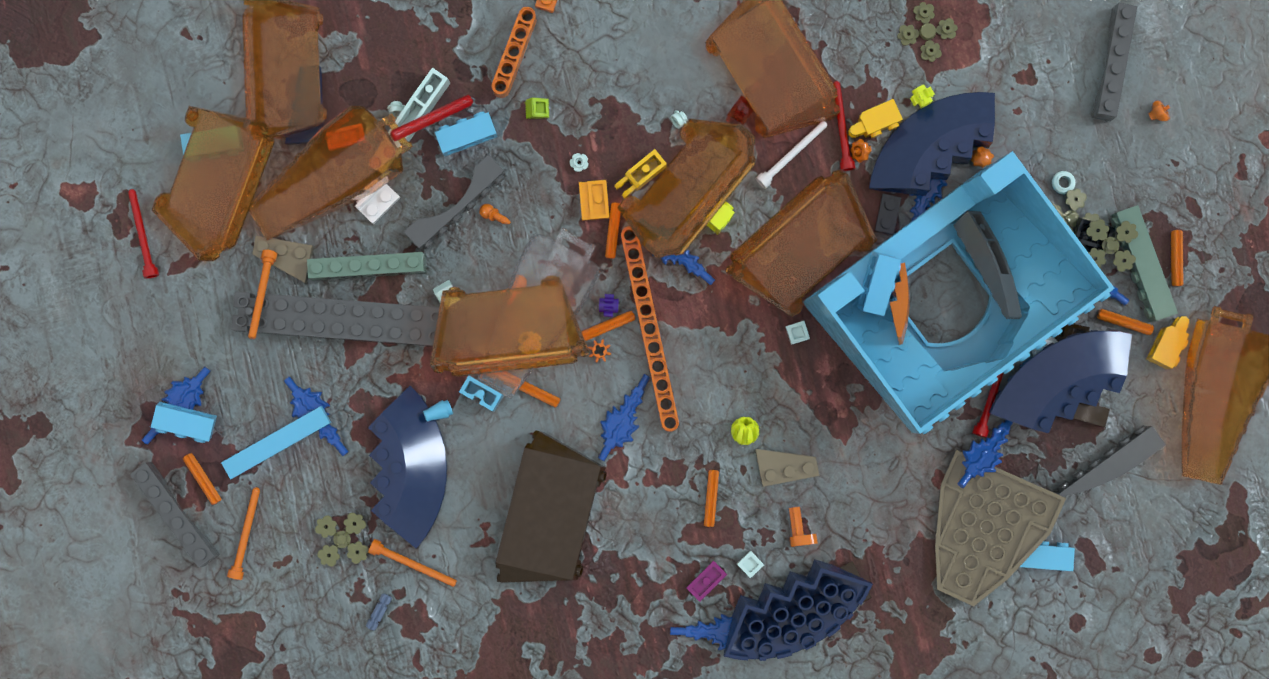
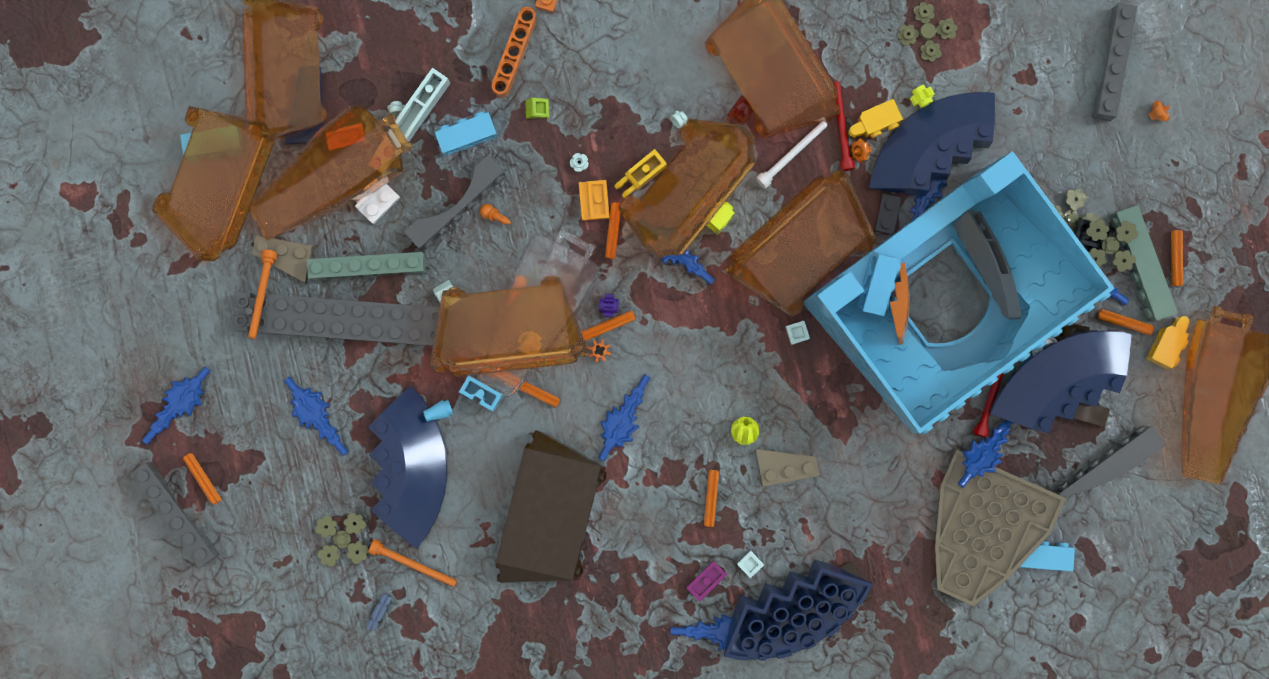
(150, 270): red piece -> none
(183, 422): medium azure brick -> none
(236, 571): orange piece -> none
(276, 442): medium azure tile -> none
(431, 118): red axle -> none
(649, 338): orange beam -> none
(798, 537): orange piece -> none
(981, 157): orange piece -> none
(1055, 182): light aqua piece -> none

